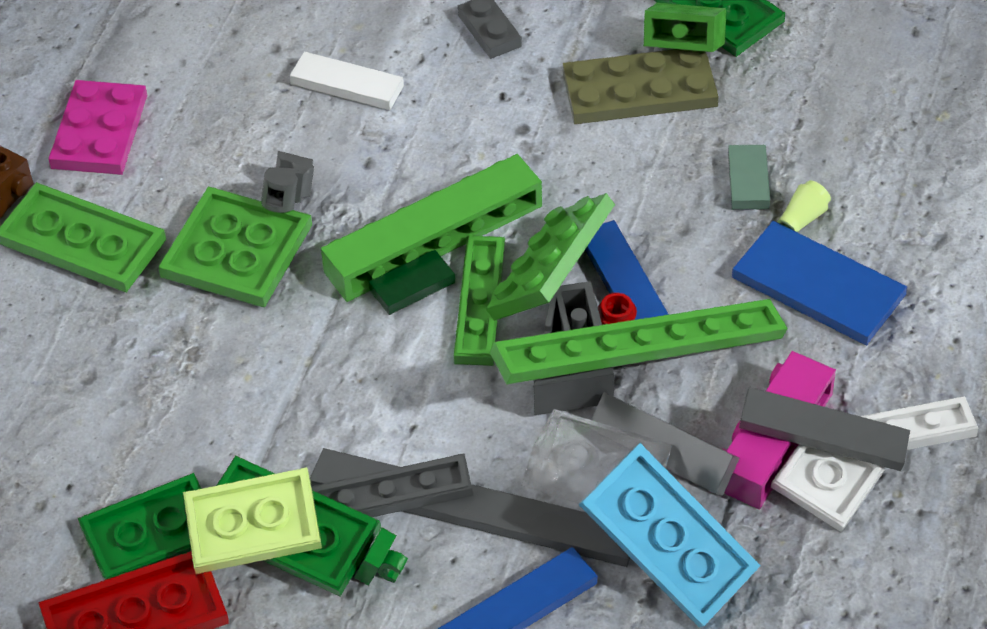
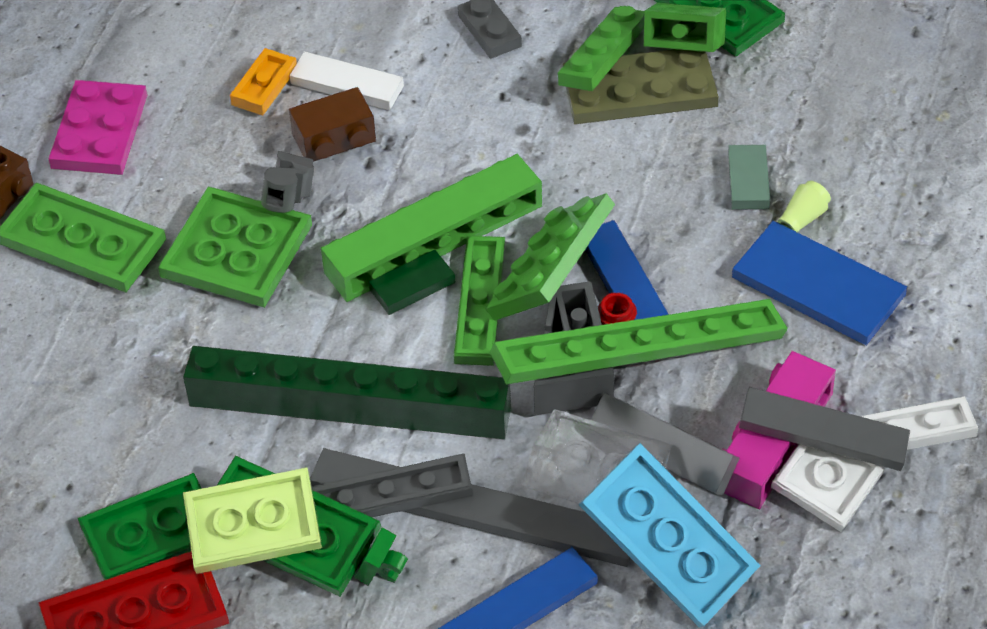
(263, 81): none -> light orange plate
(332, 124): none -> reddish brown brick
(348, 392): none -> dark green brick
(602, 49): none -> bright green plate

